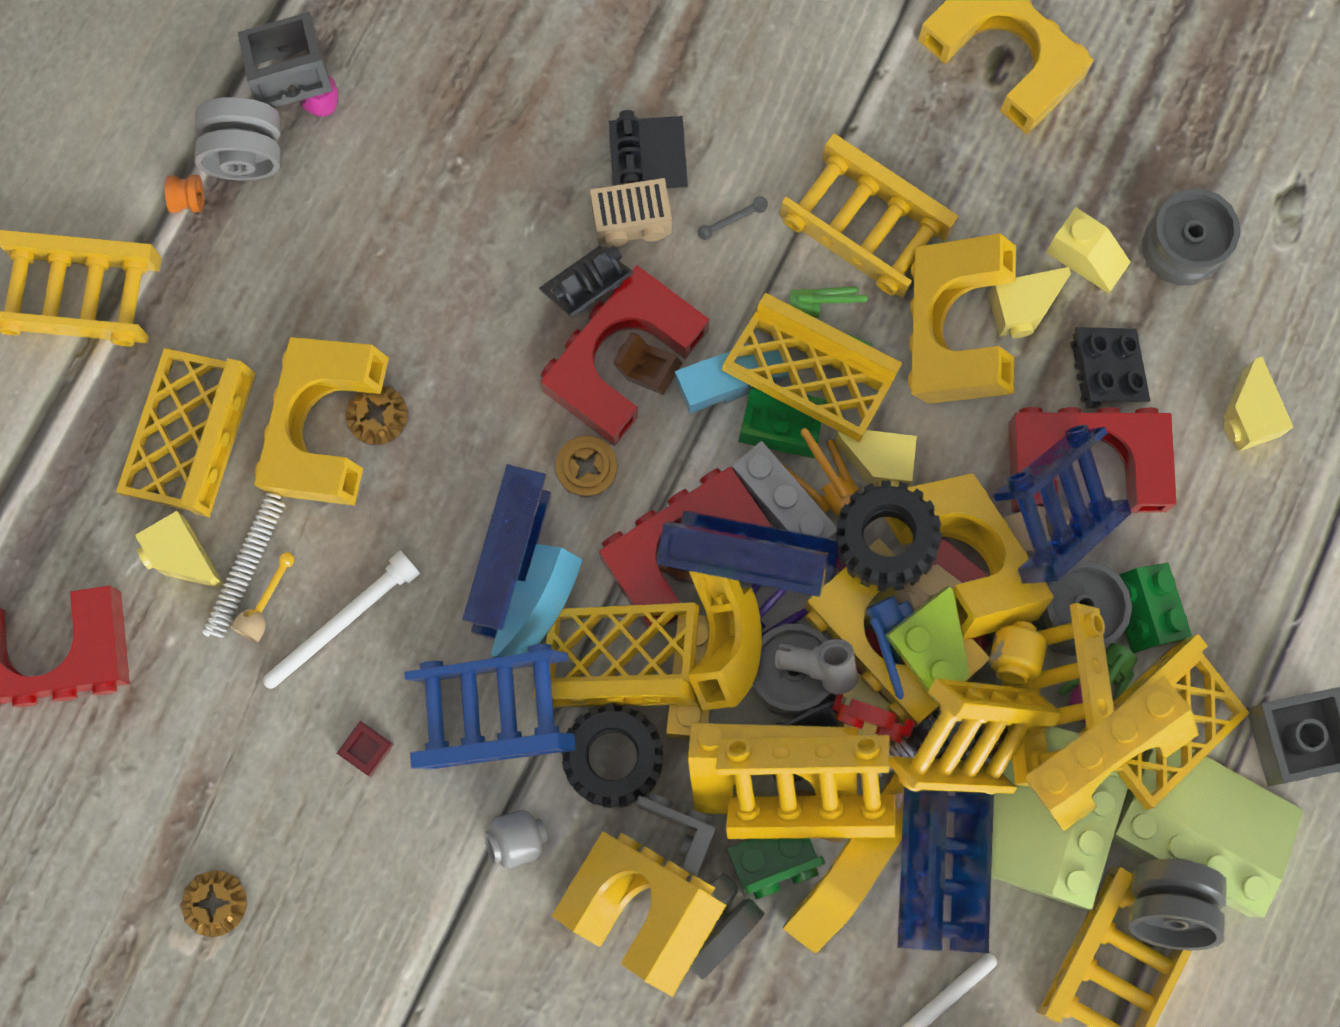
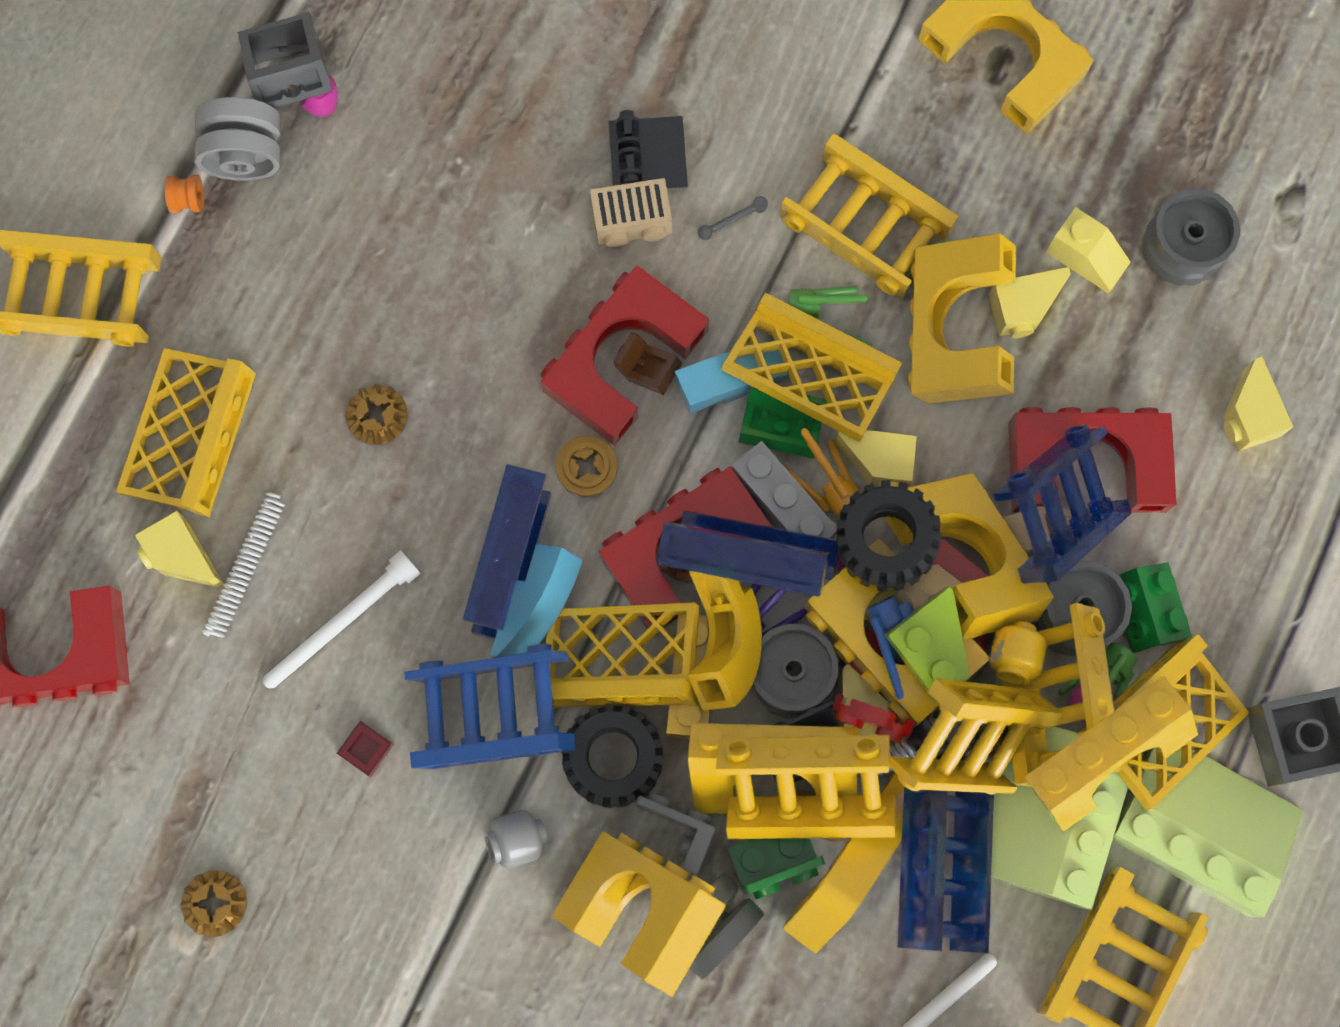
(252, 623): hinge -> none
(309, 373): yellow arch -> none
(587, 280): black hinge -> none
(830, 663): light grey pin -> none
(1109, 365): black hinge -> none
(1178, 904): dark grey wheel -> none

